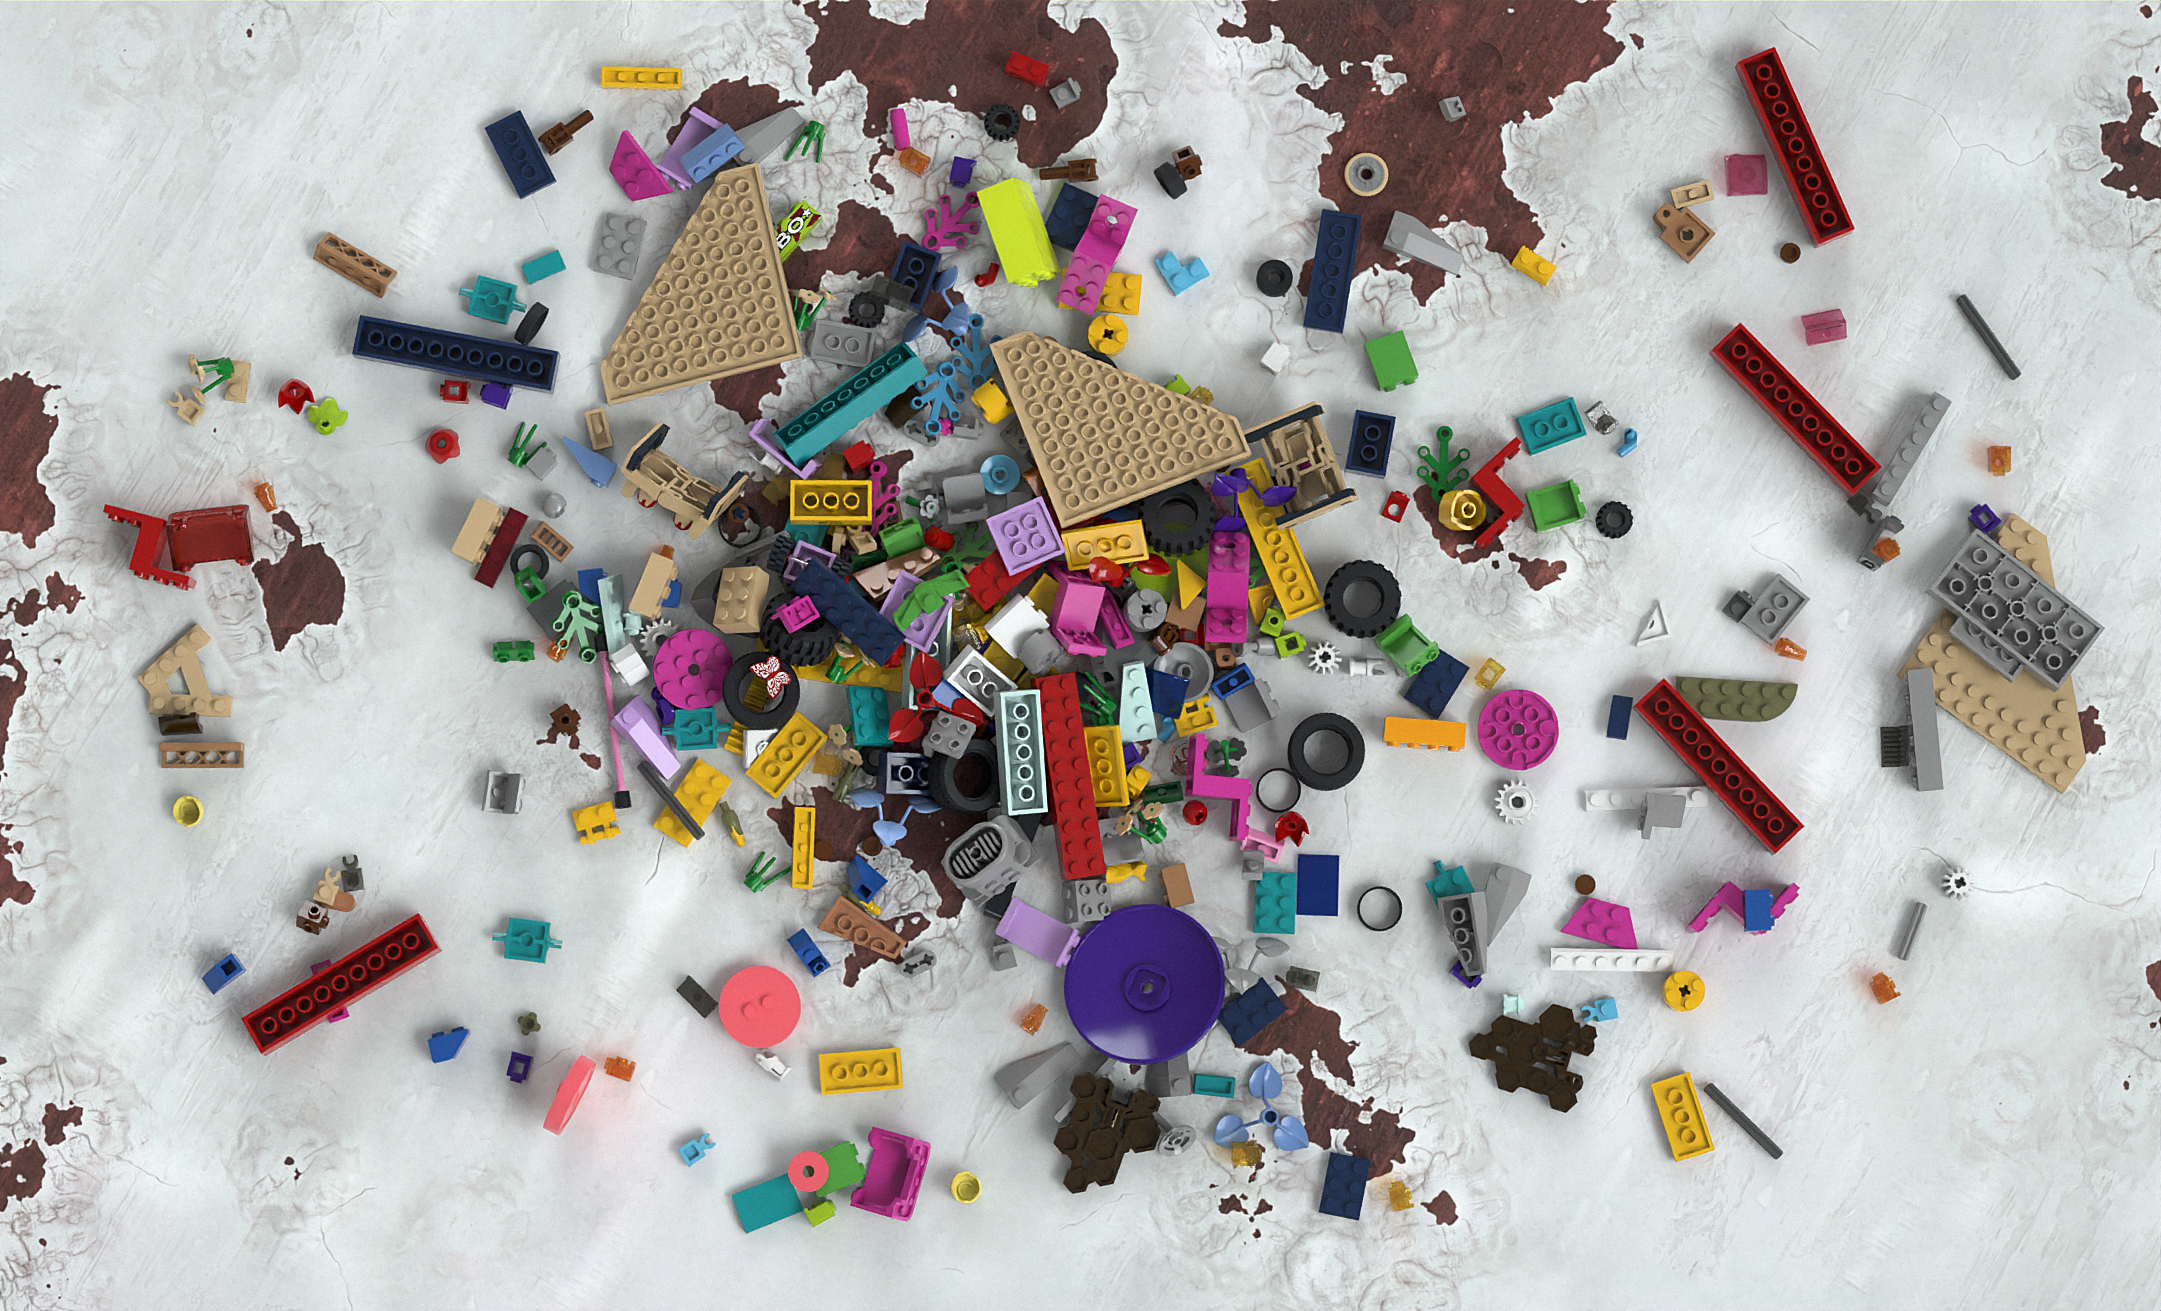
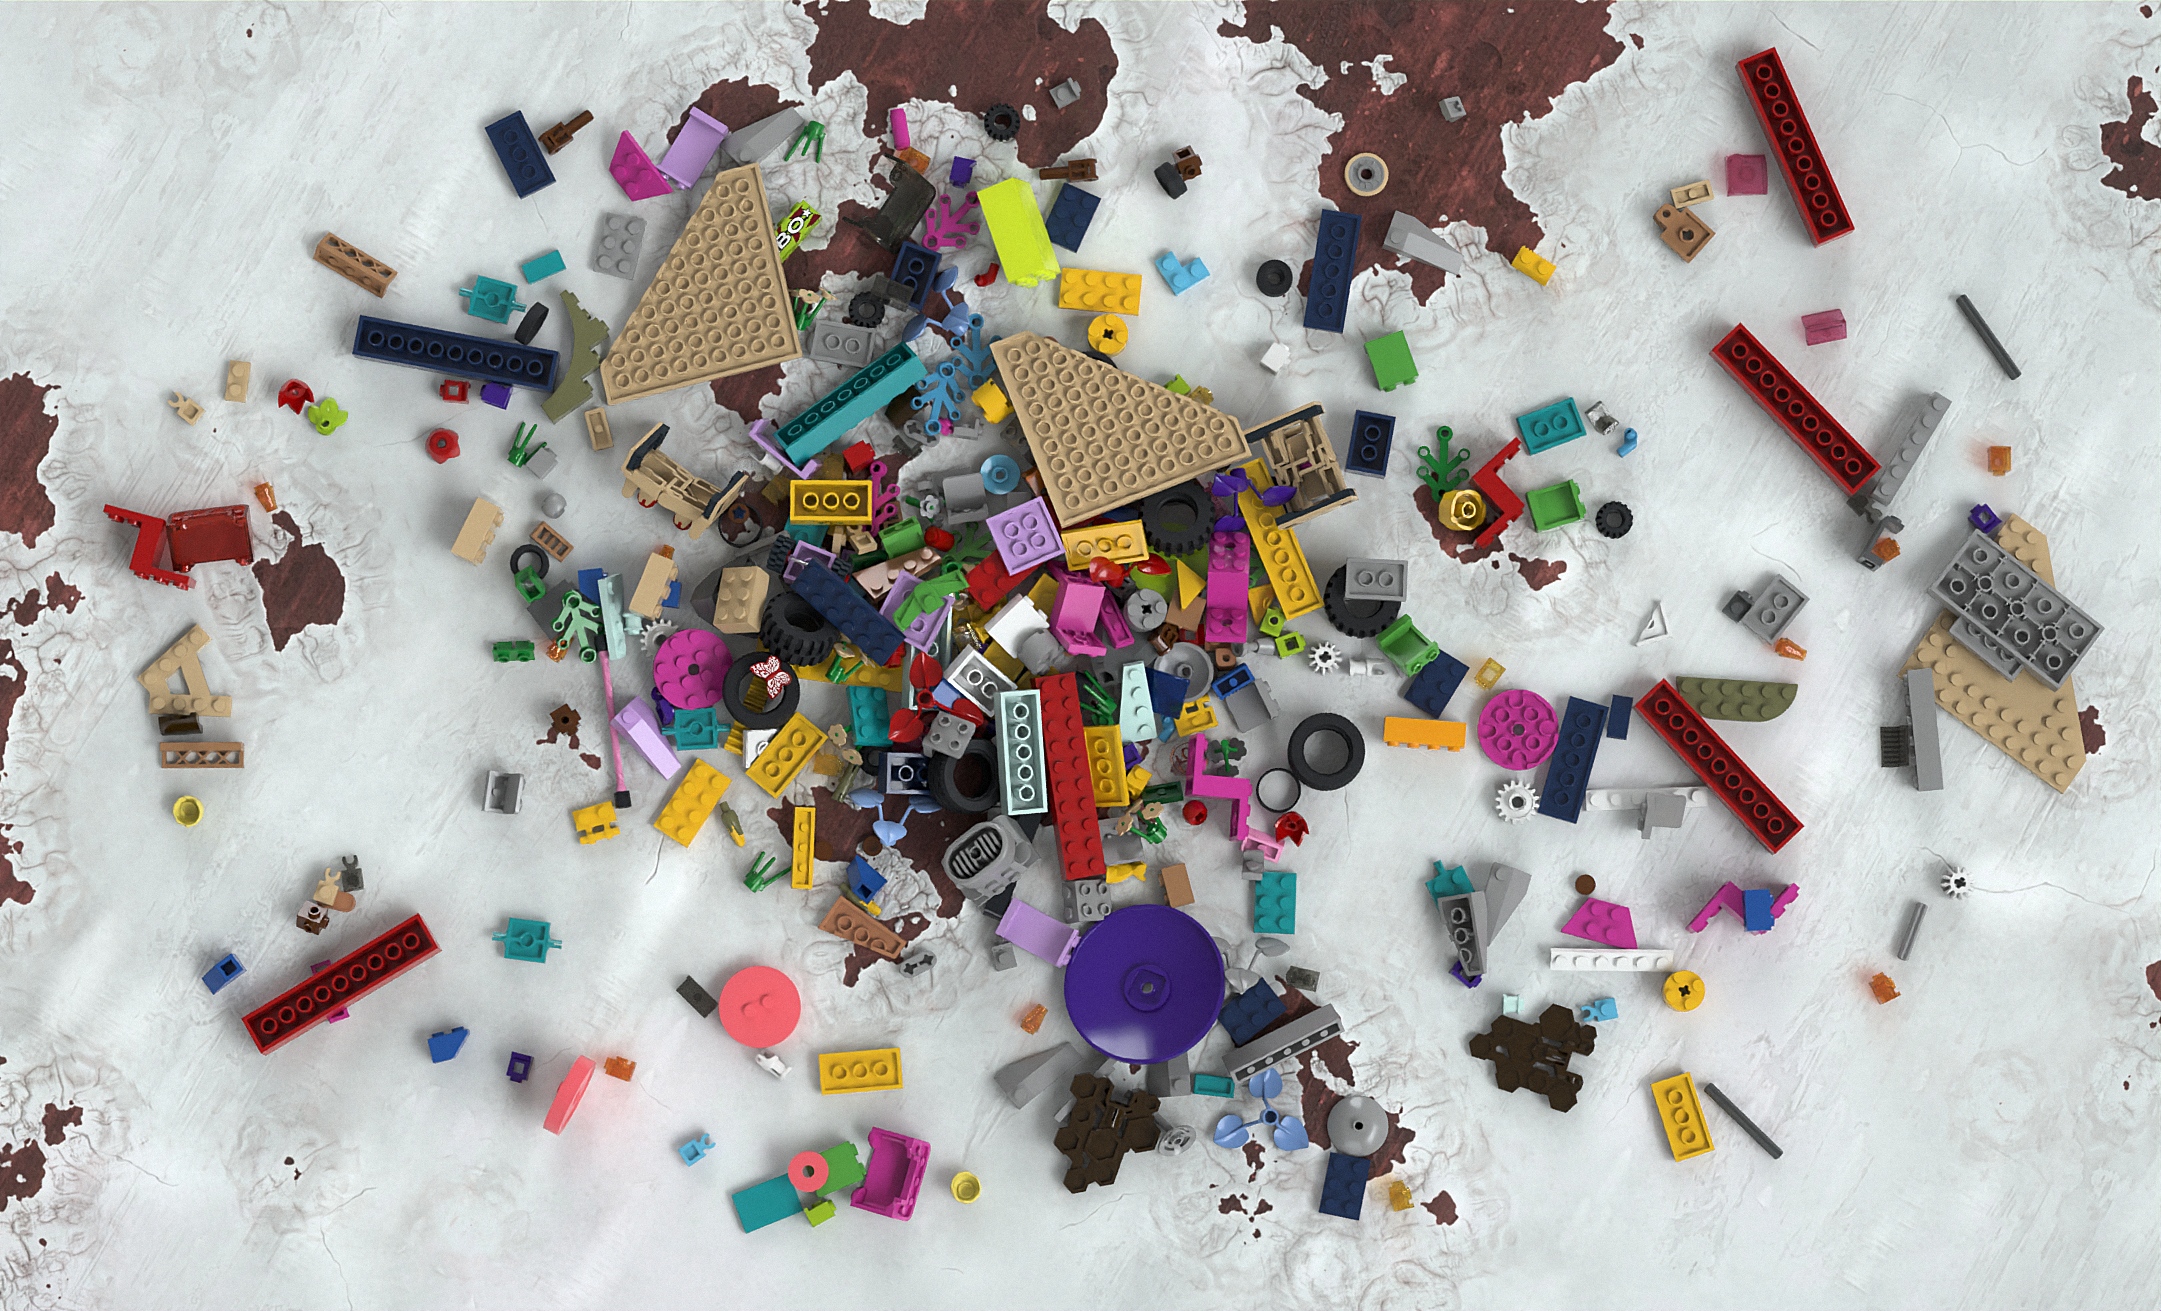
(222, 366): plant -> none
(501, 547): dark red plate -> none
(534, 1024): olive plate -> none
(587, 335): none -> olive arch
(595, 466): medium blue slope -> none
(630, 665): white brick -> none
(641, 78): yellow gear -> none
(671, 800): dark grey axle -> none
(711, 153): medium blue brick -> none
(797, 614): dark pink bracket -> none
(808, 952): blue slope -> none
(900, 211): none -> clear smoke windscreen
(902, 448): none -> clear smoke bracket
(1027, 69): red brick -> none
(1096, 254): dark pink bracket -> none
(1245, 1153): clear yellow window -> none
(1283, 1044): none -> light grey brick
(1317, 885): clear blue piece -> none
(1342, 1125): none -> light grey dish
(1359, 914): black tyre -> none
(1376, 579): none -> light grey plate
(1397, 498): red bracket -> none
(1573, 760): none -> dark blue plate
(1790, 253): reddish brown tile -> none

